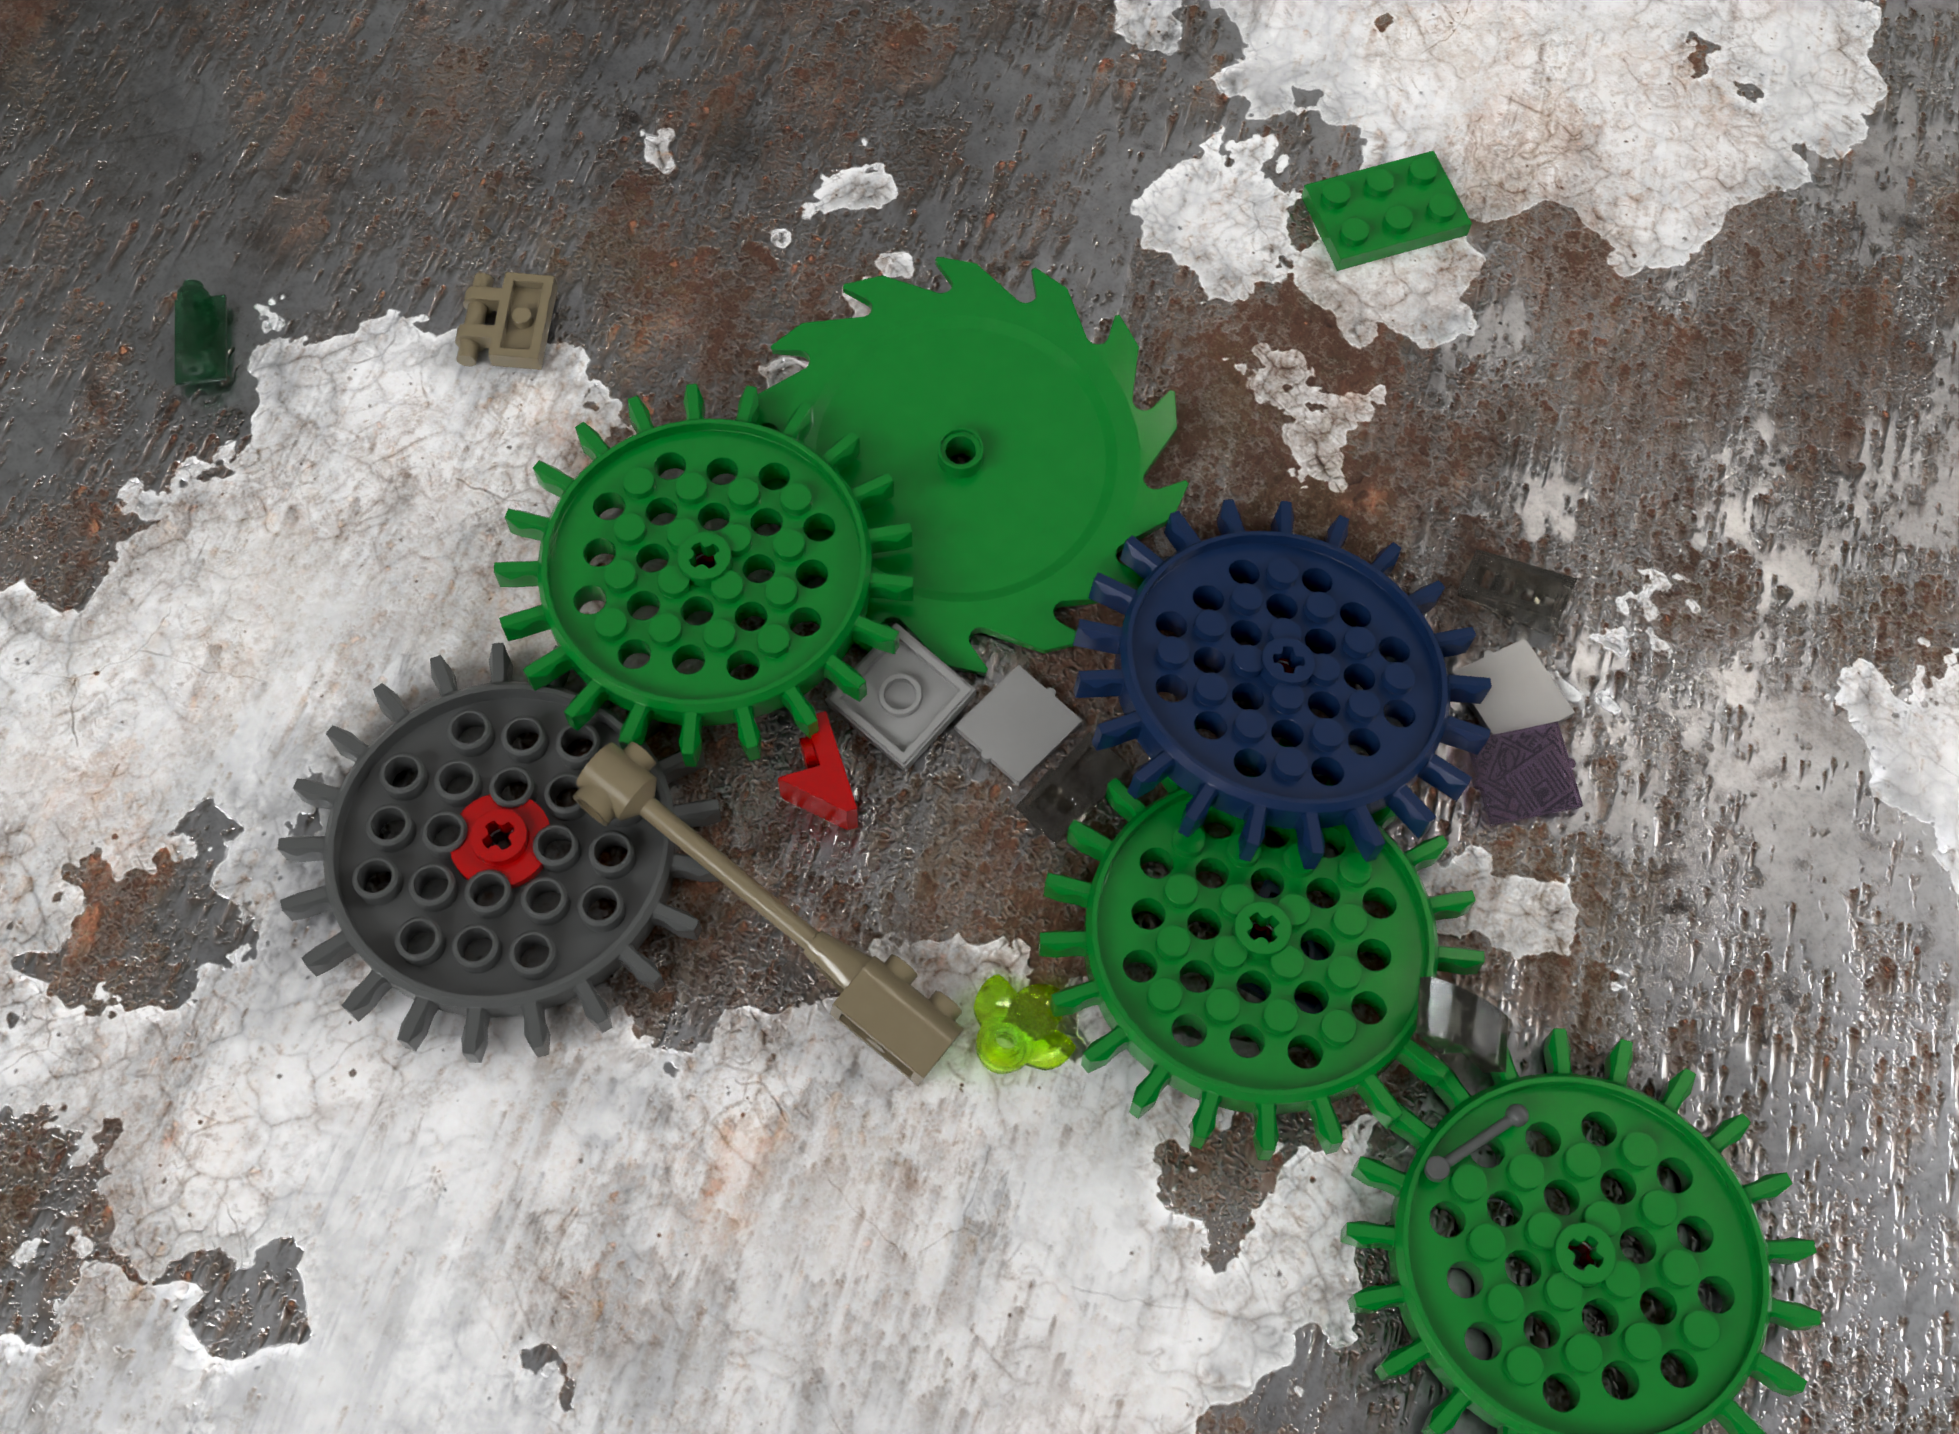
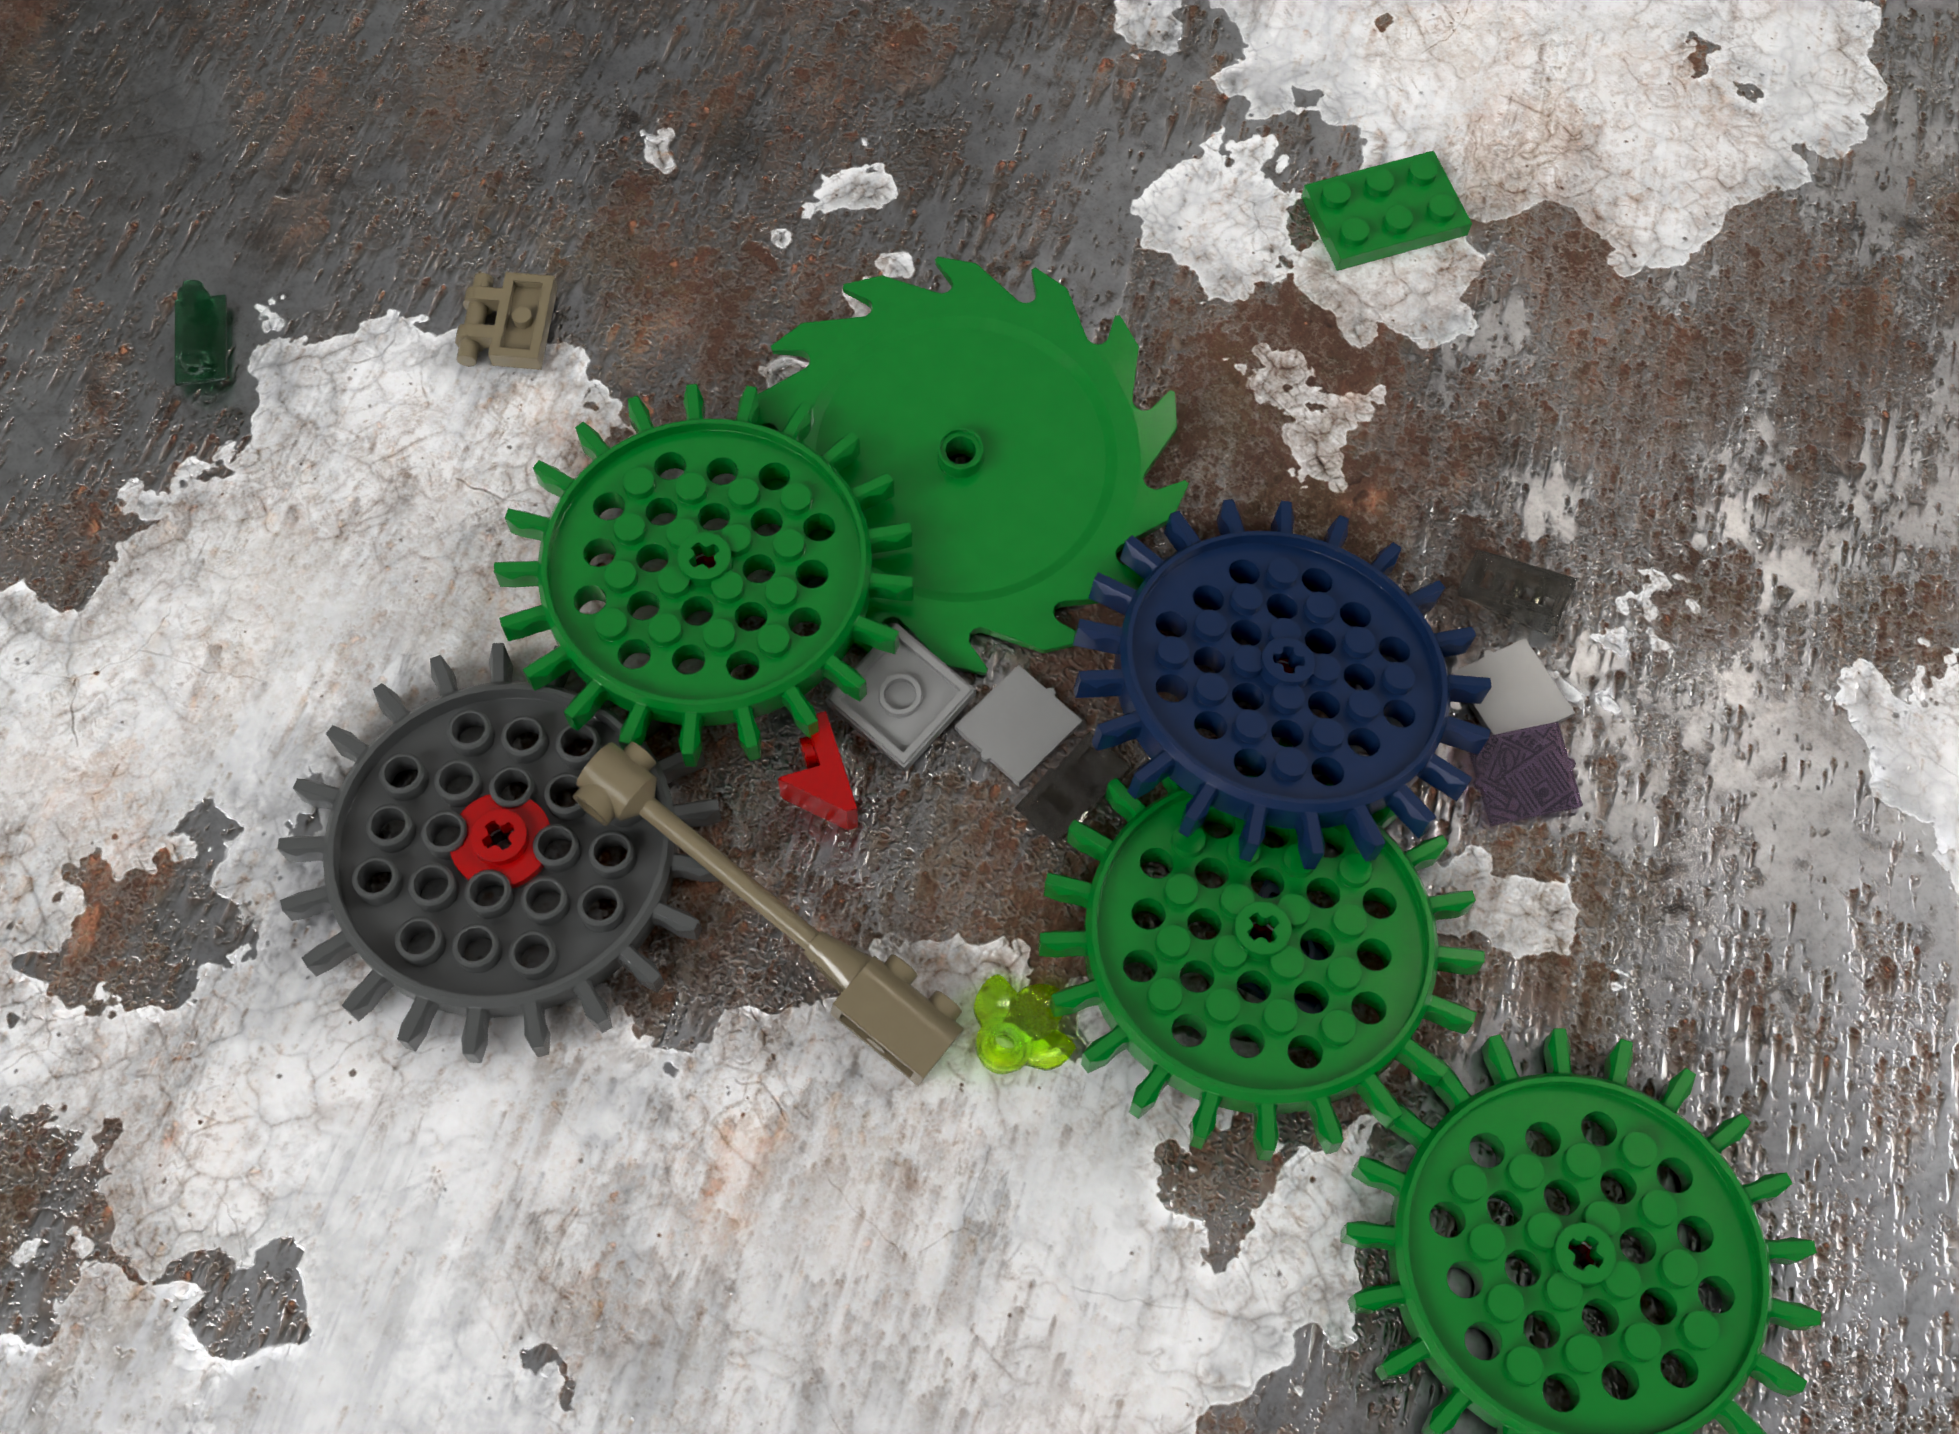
(1438, 1167): dark grey hinge -> none
(1462, 1023): clear smoke slope -> none

